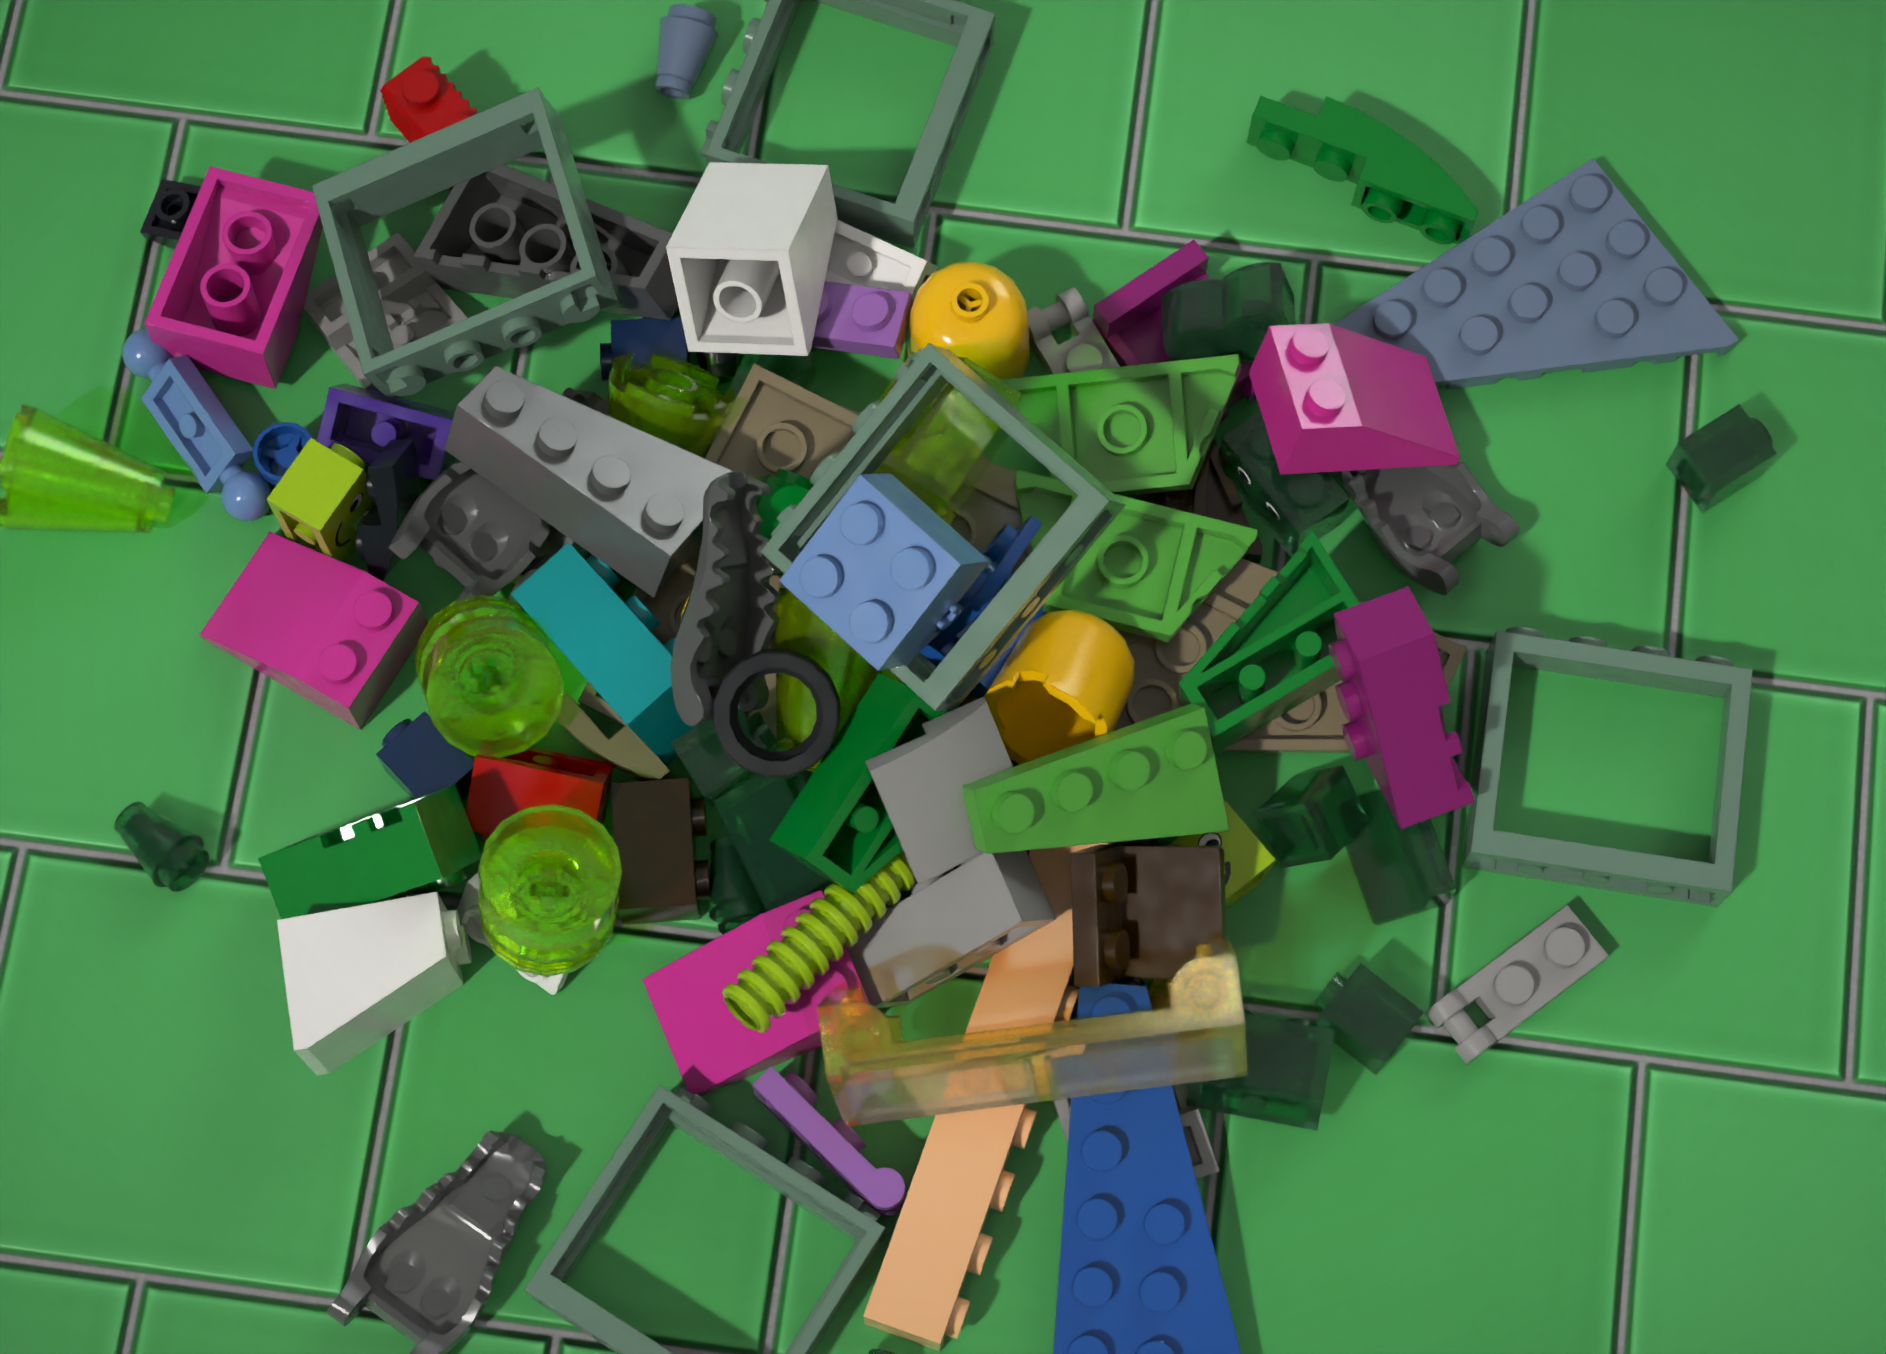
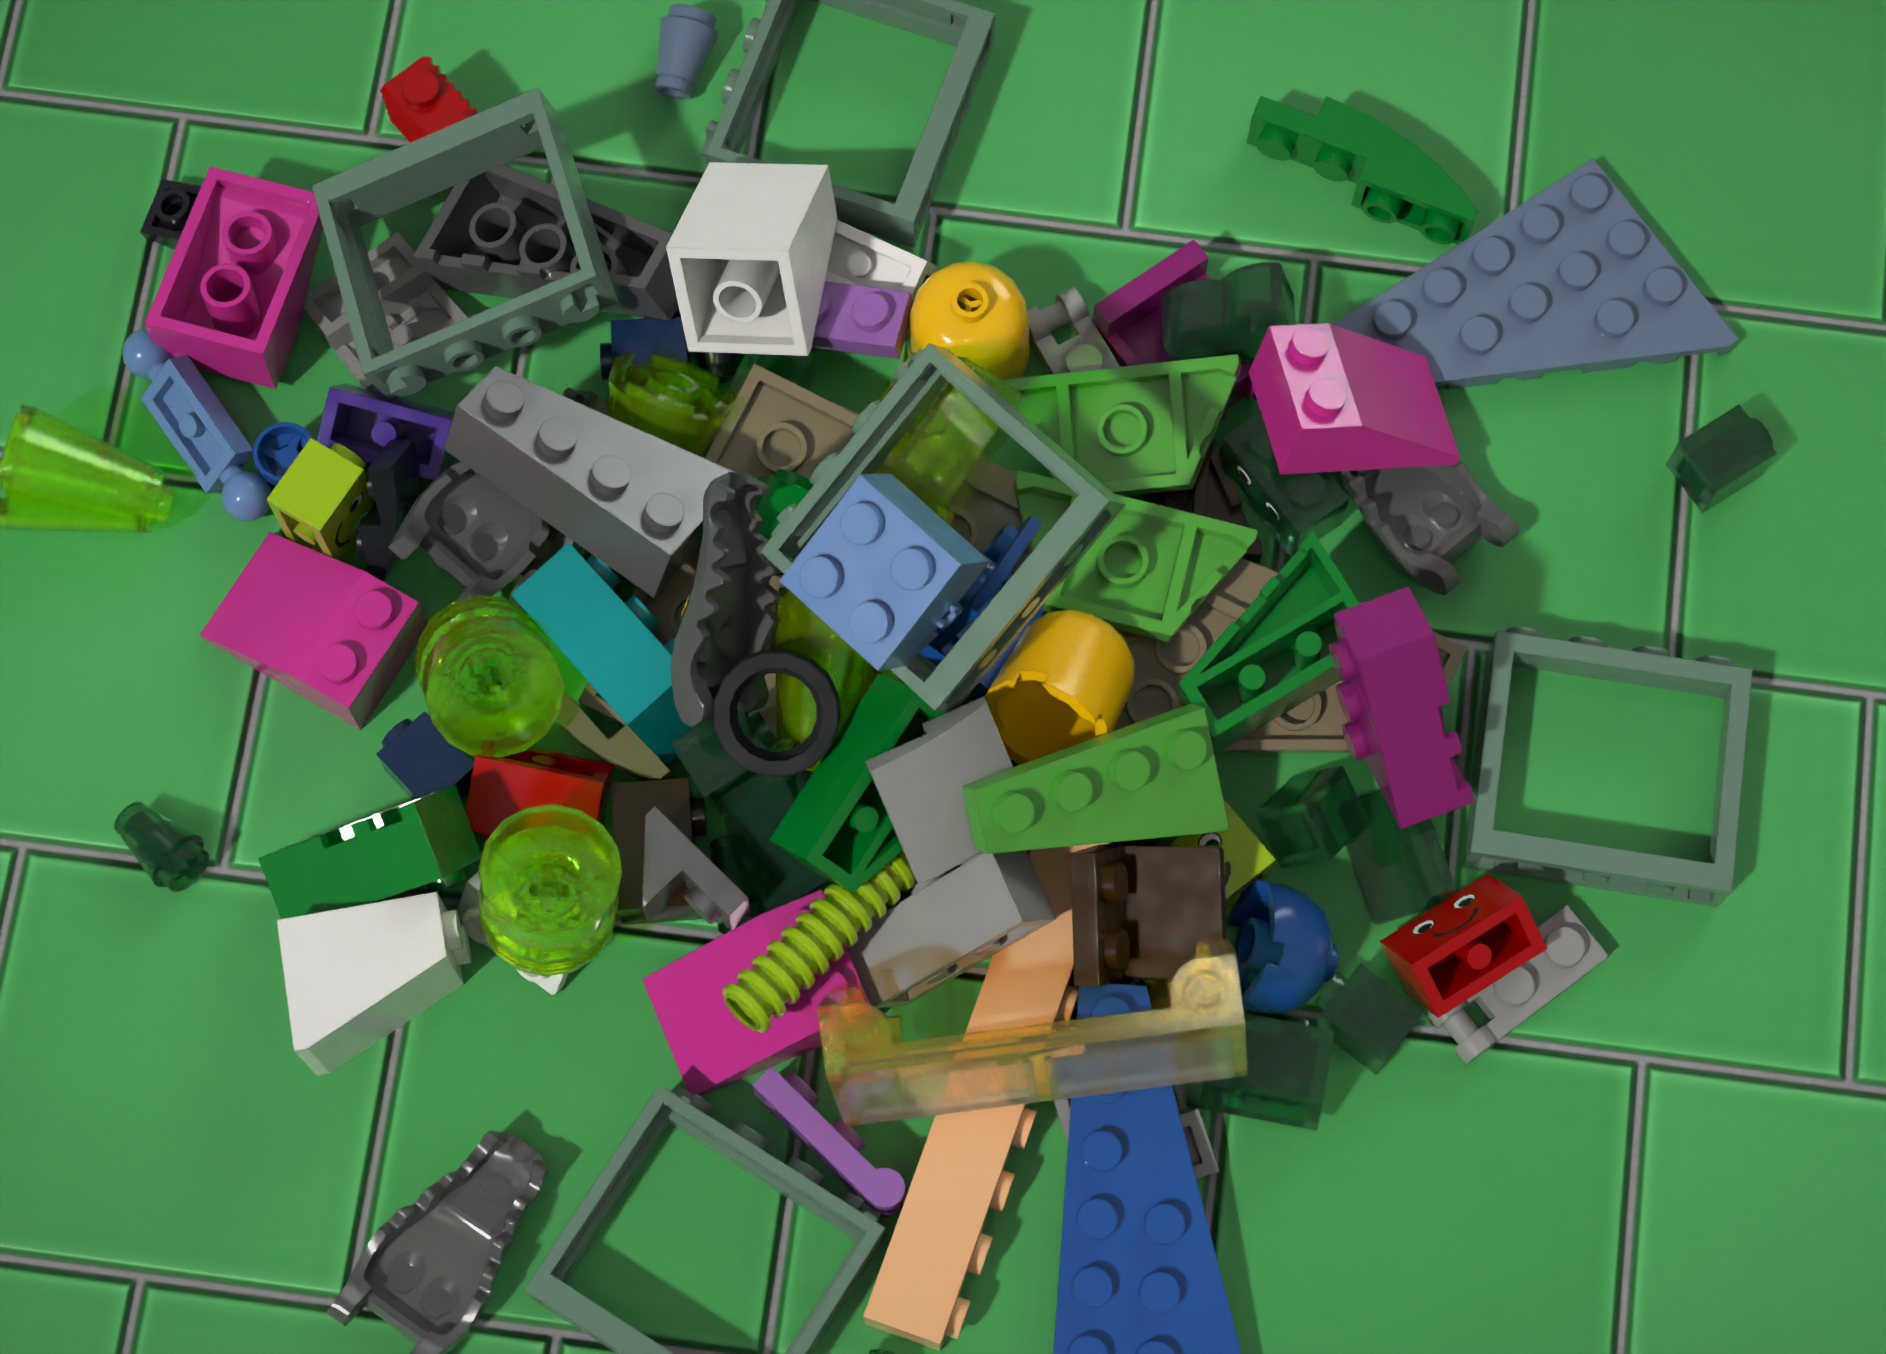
(674, 863): none -> flat silver slope
(1280, 947): none -> blue cylinder
(1463, 945): none -> red brick

